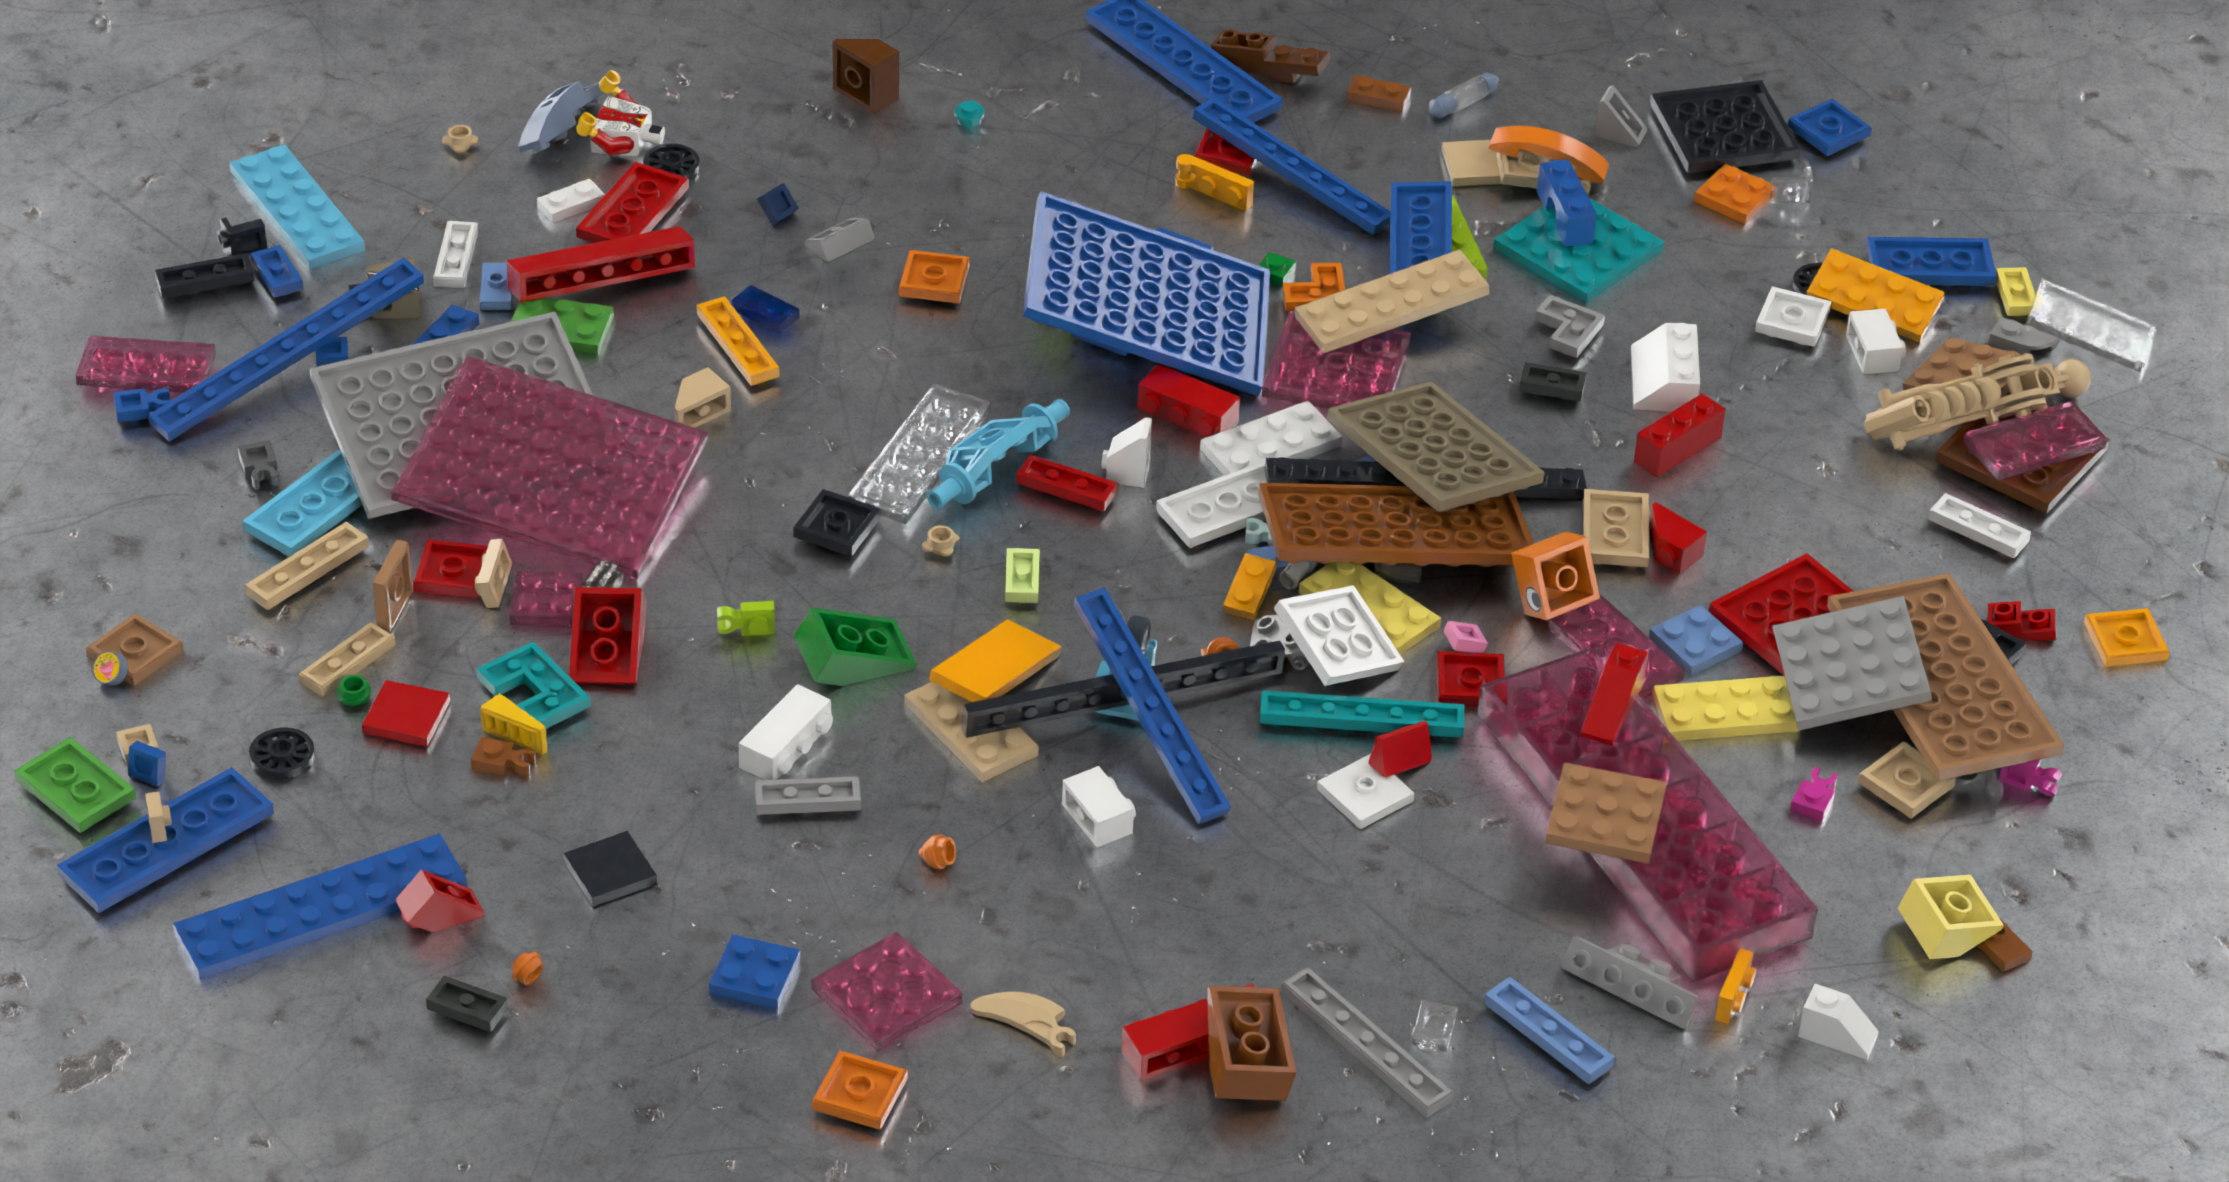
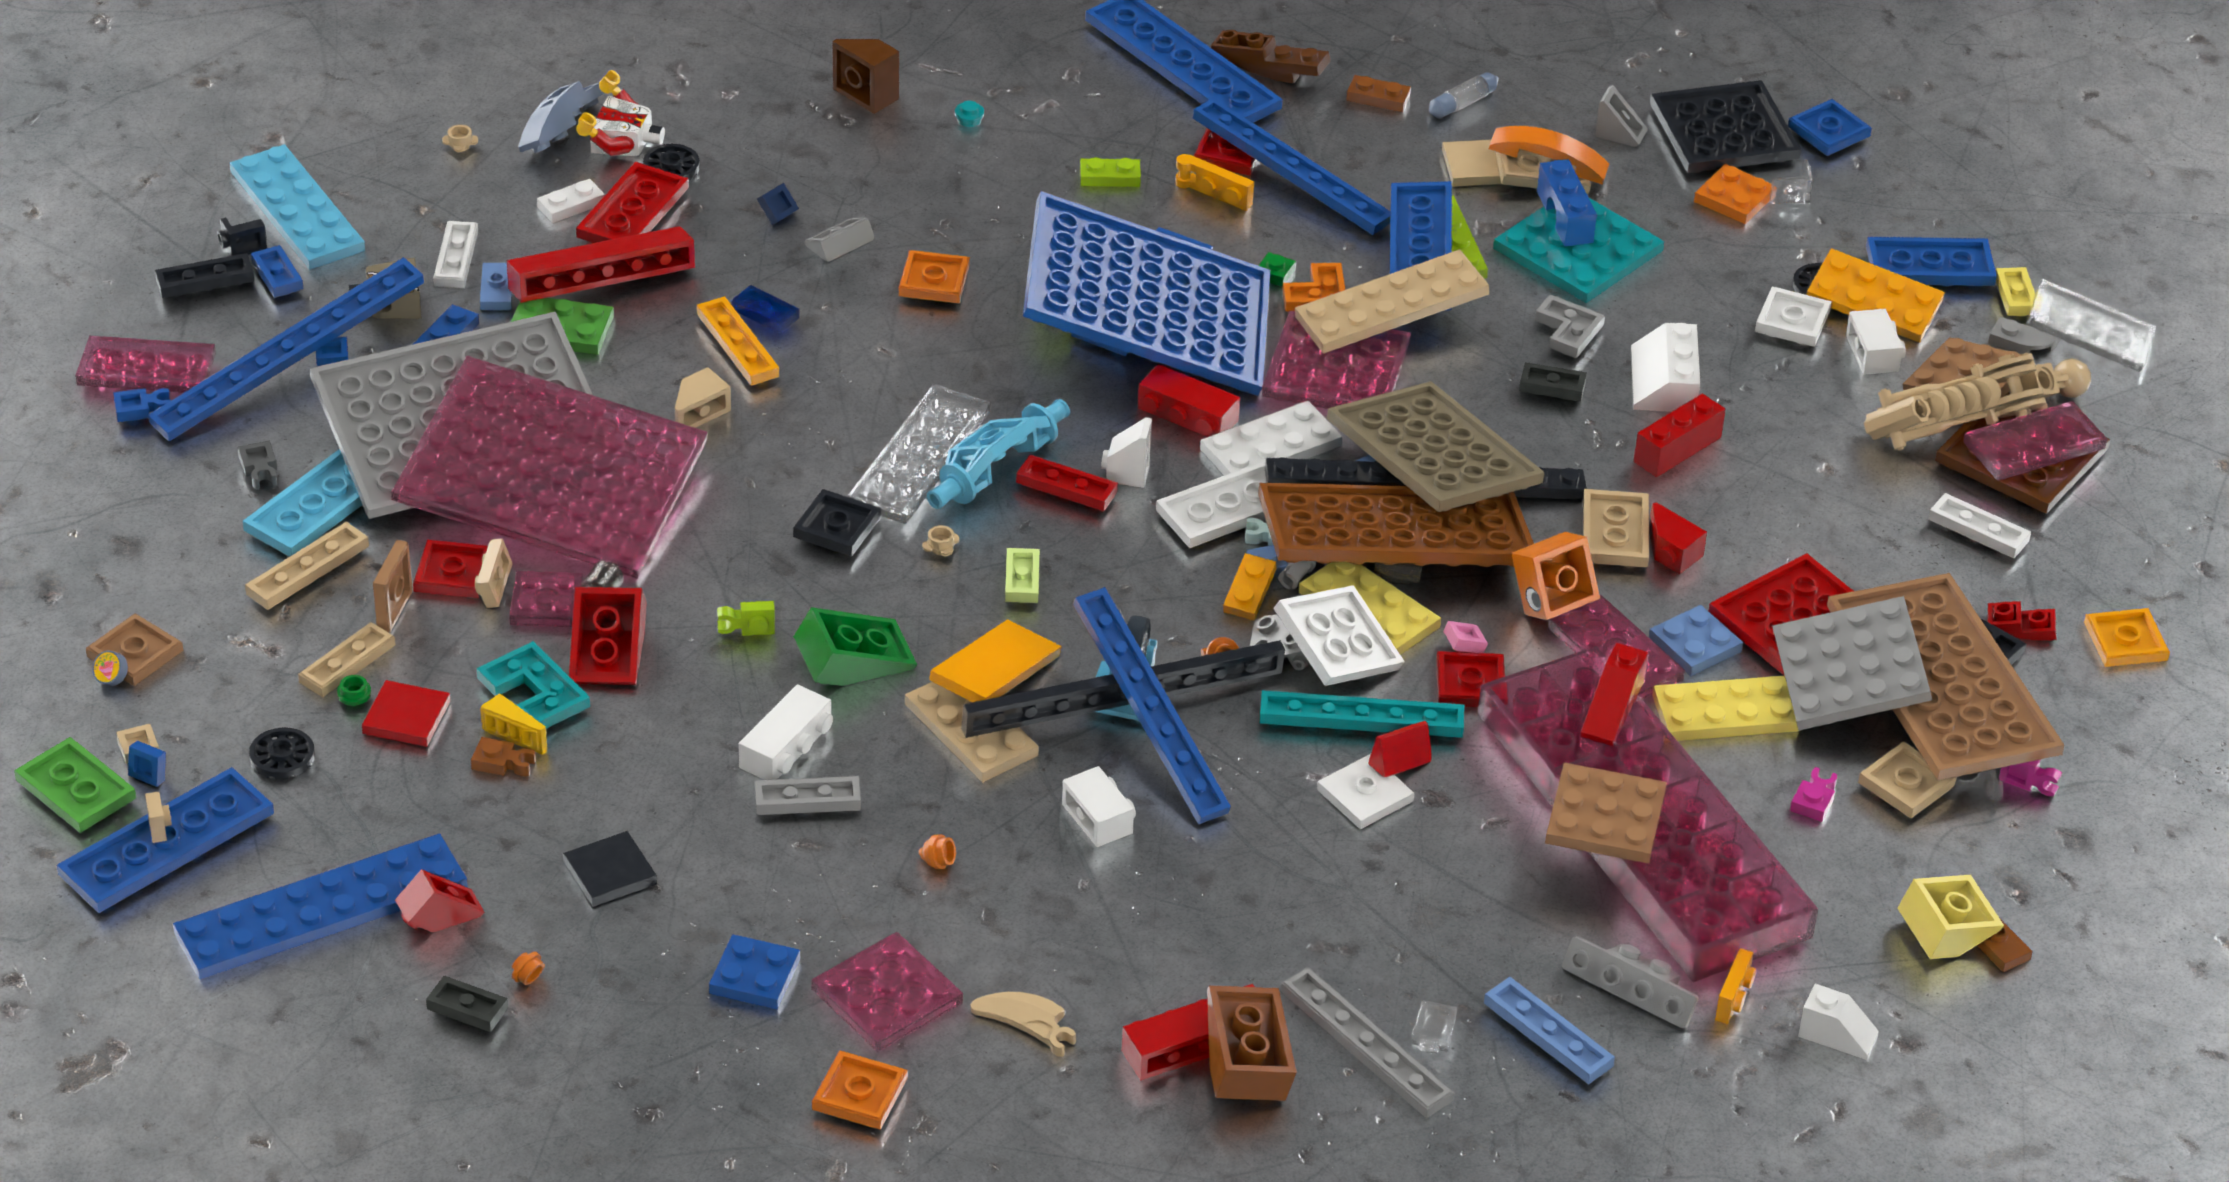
(1110, 172): none -> lime plate

